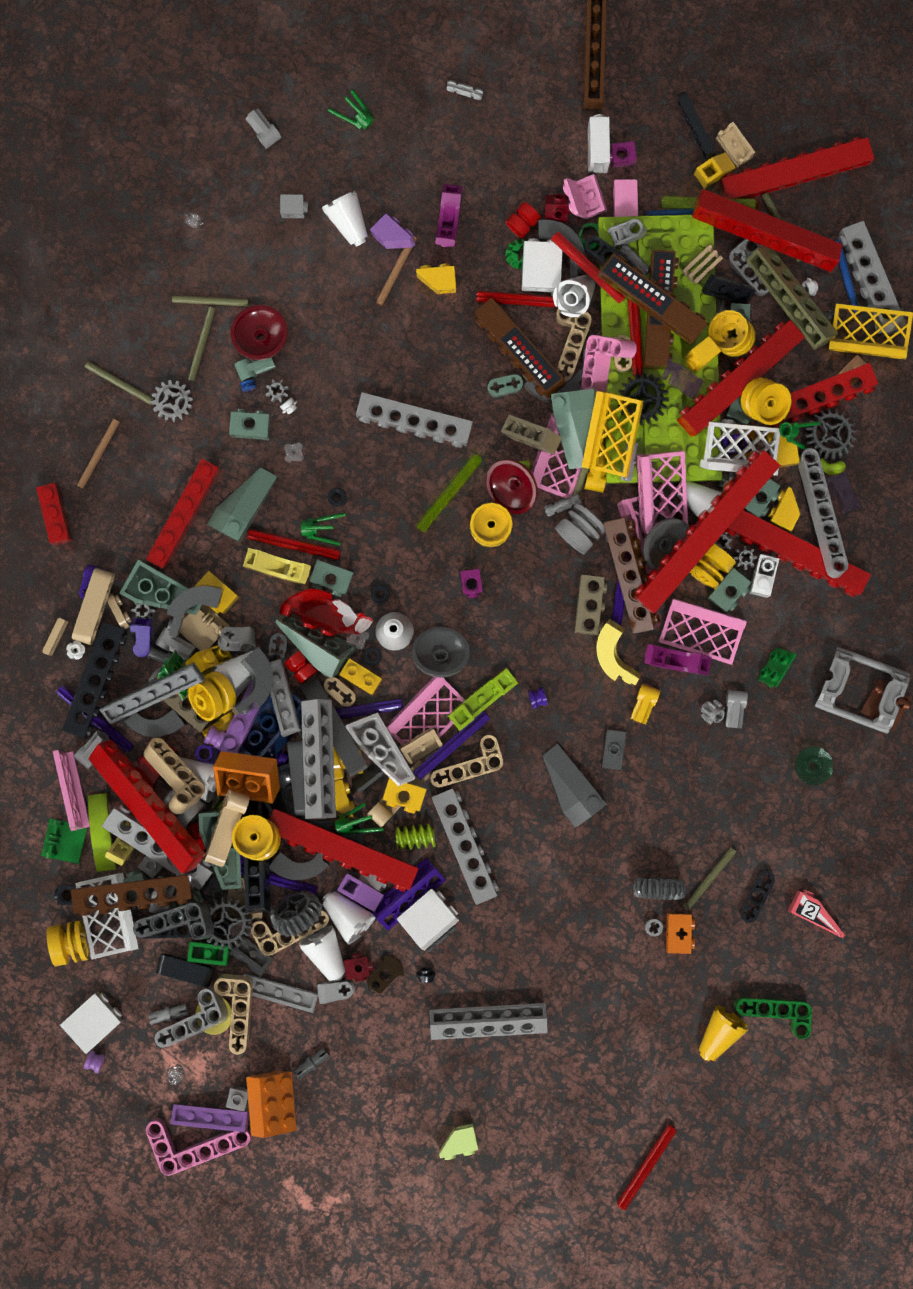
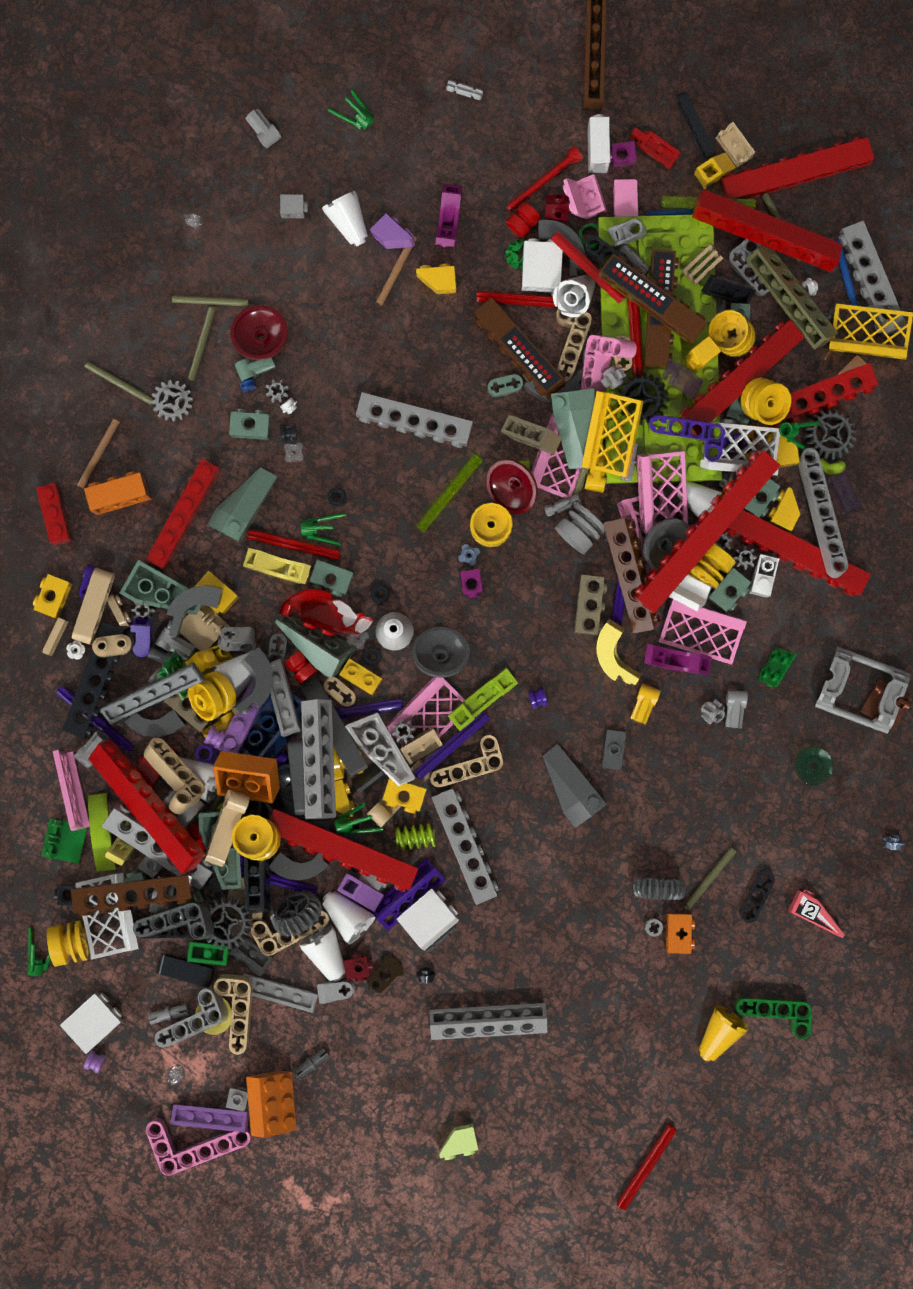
(35, 964): none -> green plant
(54, 607): none -> yellow brick
(112, 647): none -> tan plate
(117, 493): none -> orange brick
(288, 433): none -> black wheel
(402, 726): none -> light grey gear
(464, 558): none -> sand blue plate
(573, 156): none -> red piece
(613, 378): none -> light grey gear
(655, 147): none -> red hinge
(685, 431): none -> dark purple beam
(692, 592): none -> white panel
(894, 842): none -> sand blue plate

